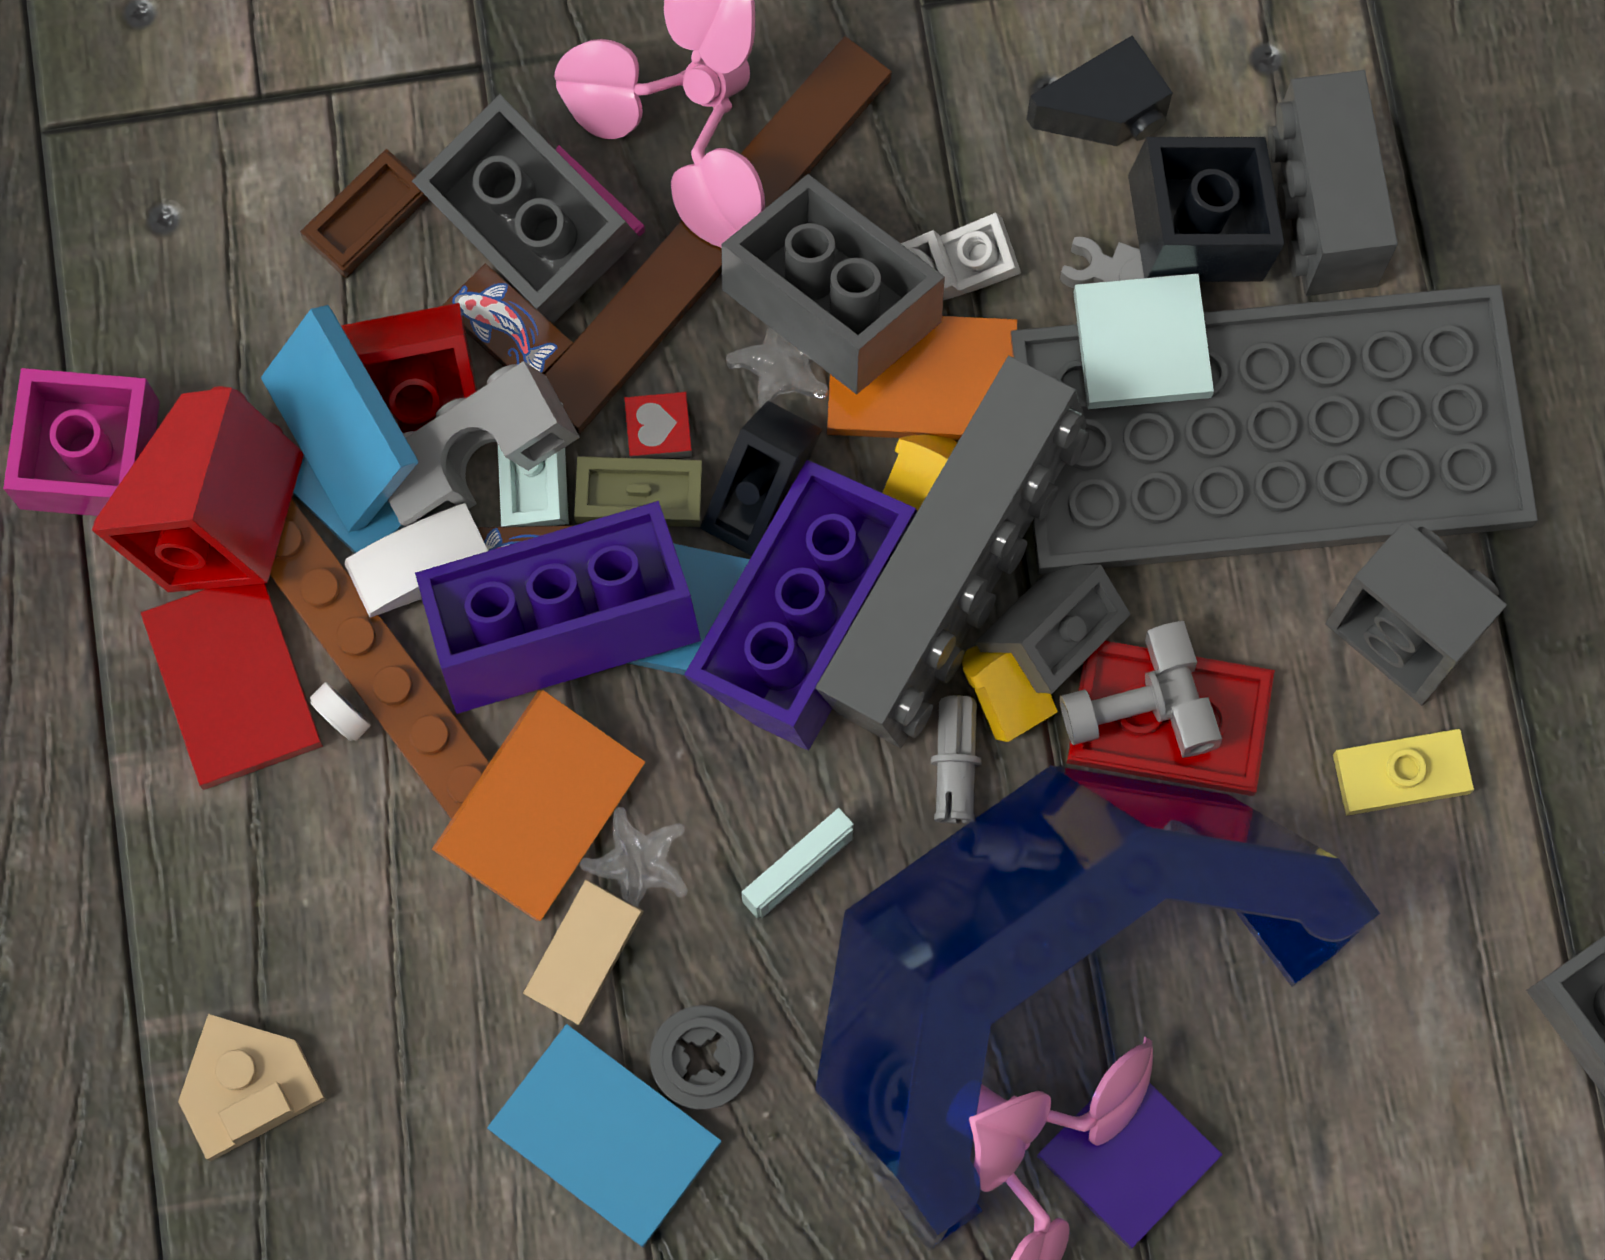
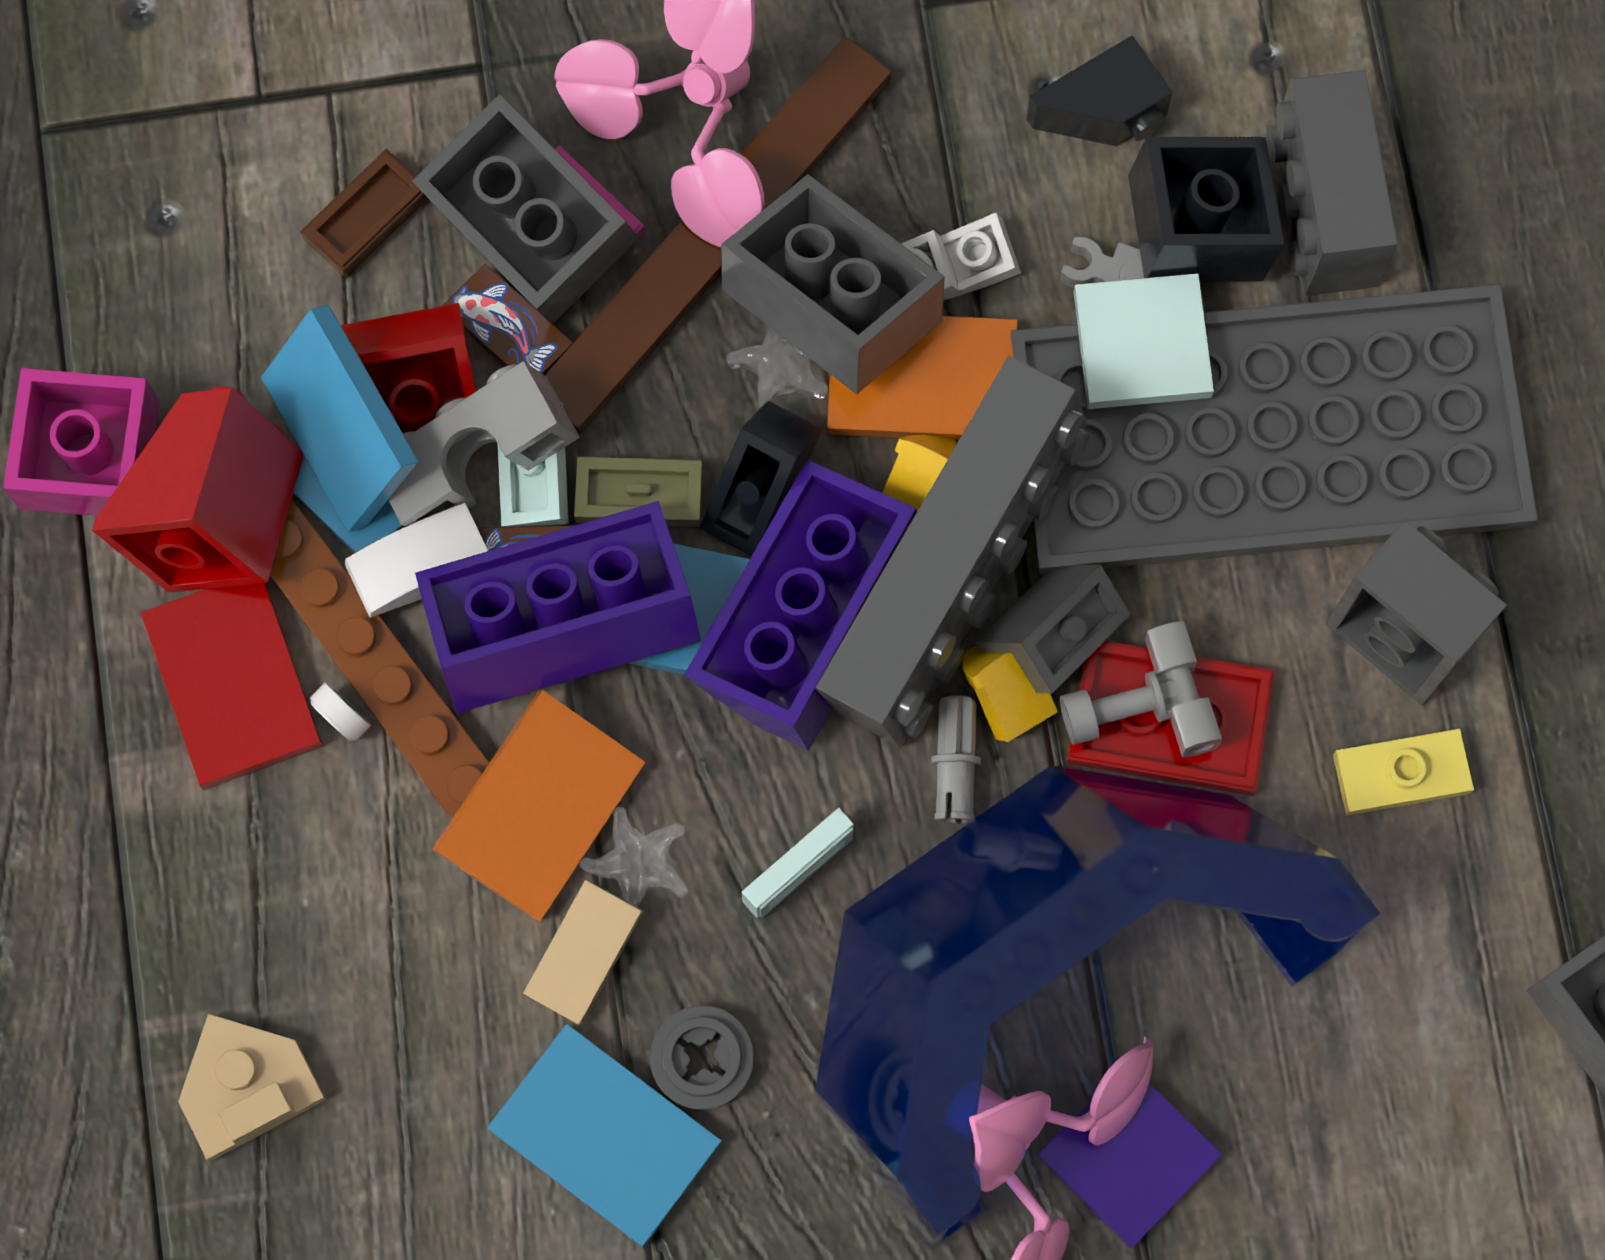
(658, 426): red tile -> none

